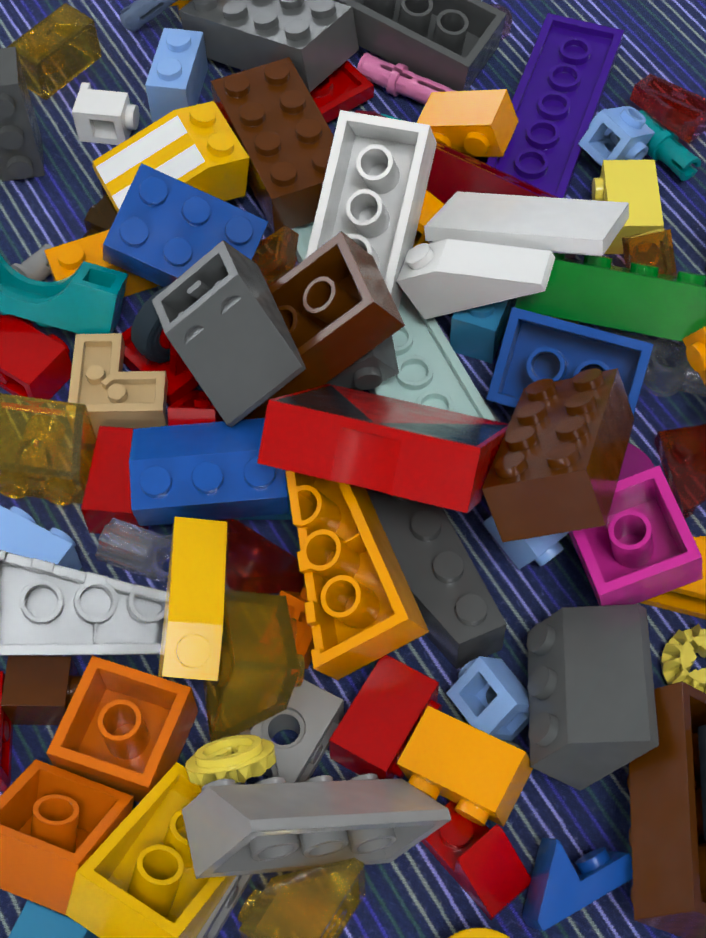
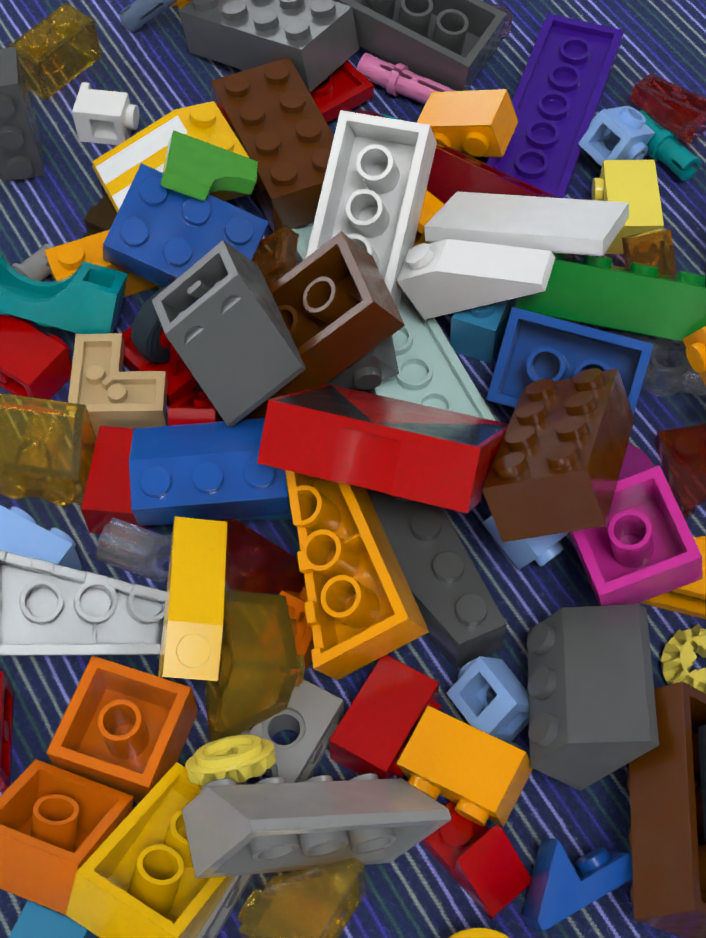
(38, 689): reddish brown brick -> none
(176, 72): light blue brick -> none
(203, 168): none -> bright green tile

